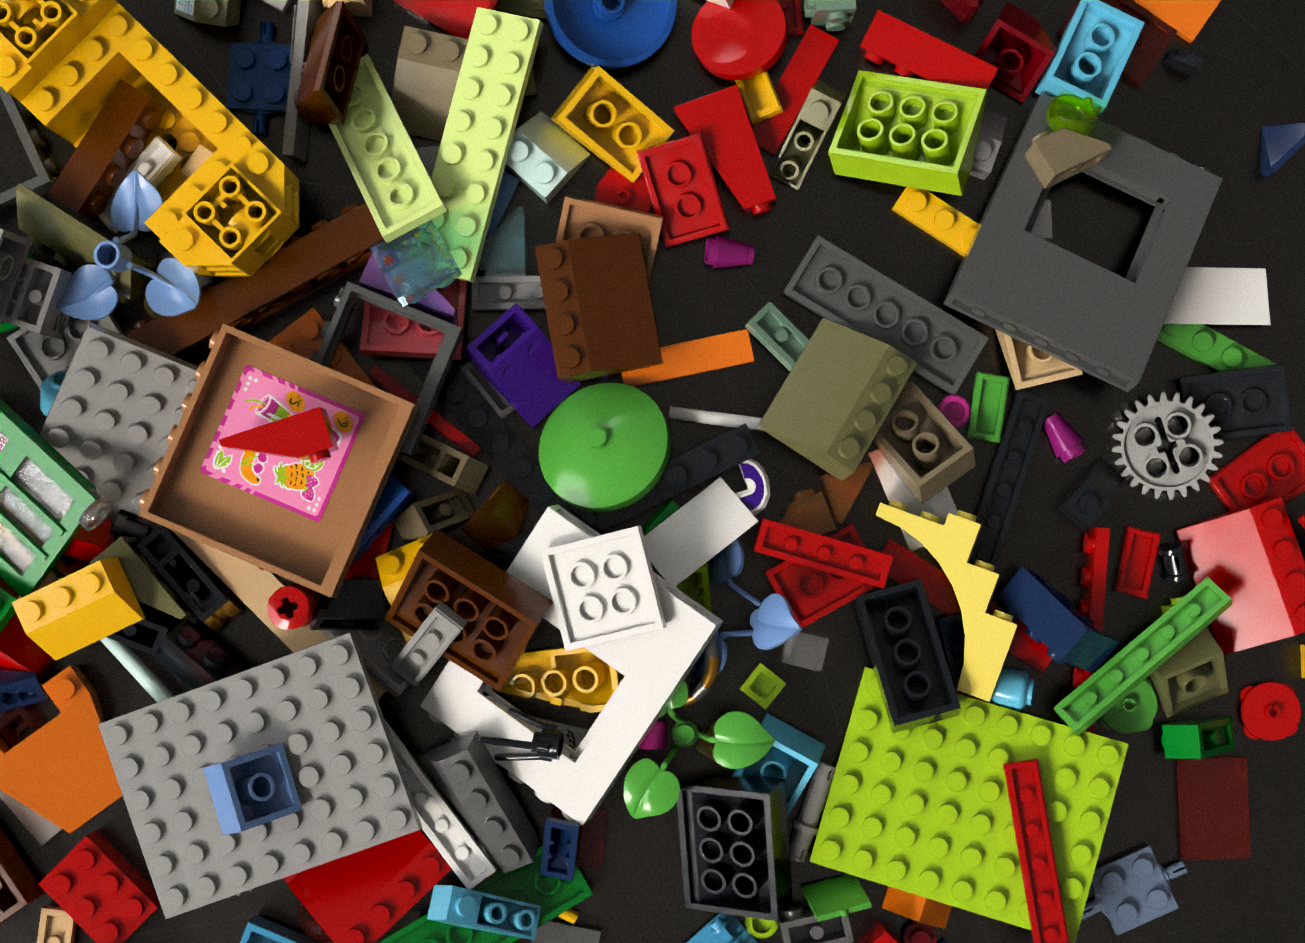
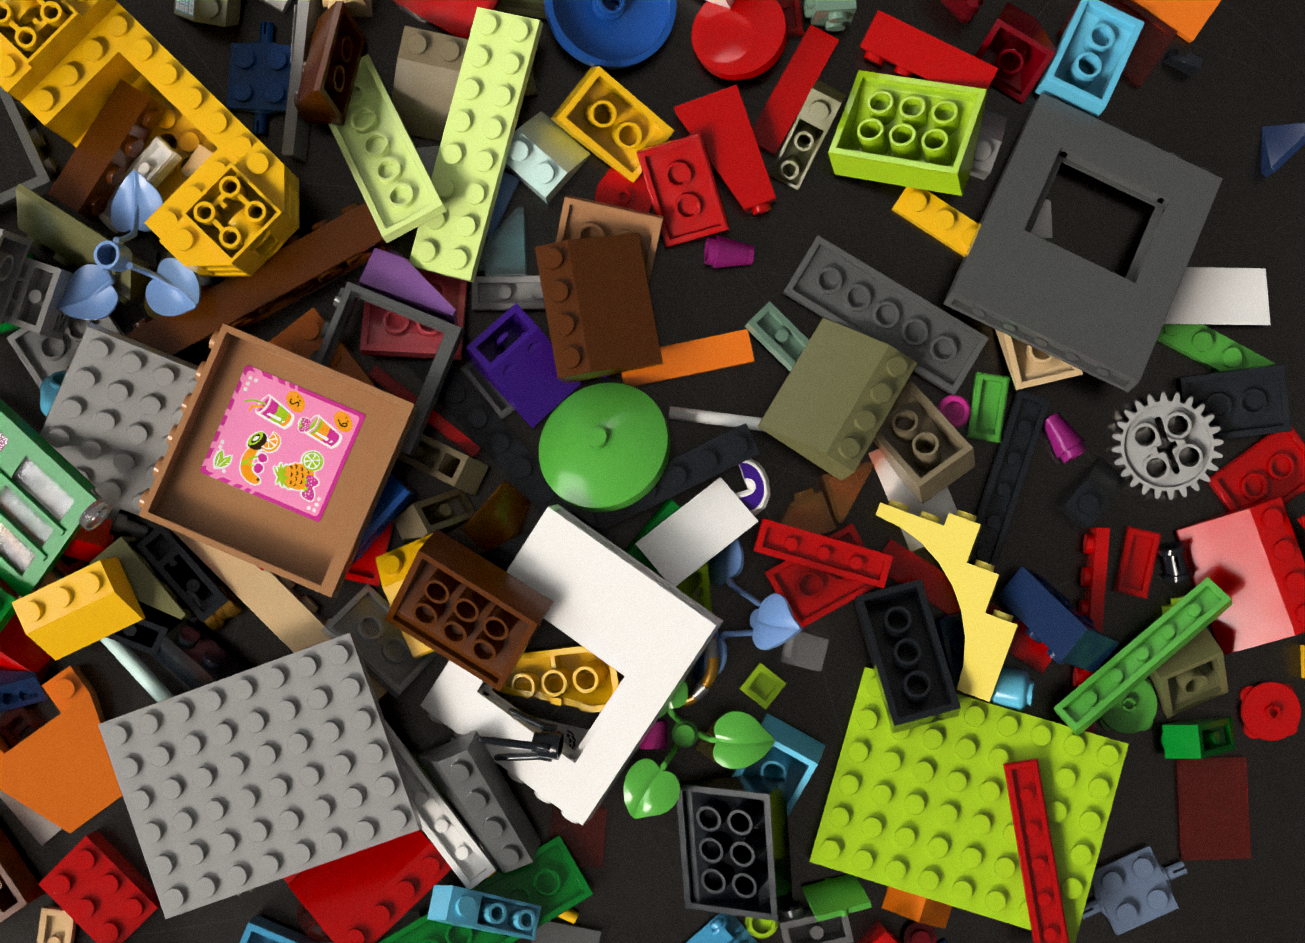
(252, 789): medium blue slope -> none
(284, 597): red piece -> none
(294, 437): red slope -> none
(355, 608): black slope -> none
(416, 263): clear light blue slope -> none
(428, 643): light grey tile -> none
(560, 849): dark blue slope -> none
(603, 588): white plate -> none
(759, 97): yellow tile -> none
(806, 825): light grey pin -> none
(1063, 155): dark tan slope -> none
(1072, 114): clear neon green hair -> none

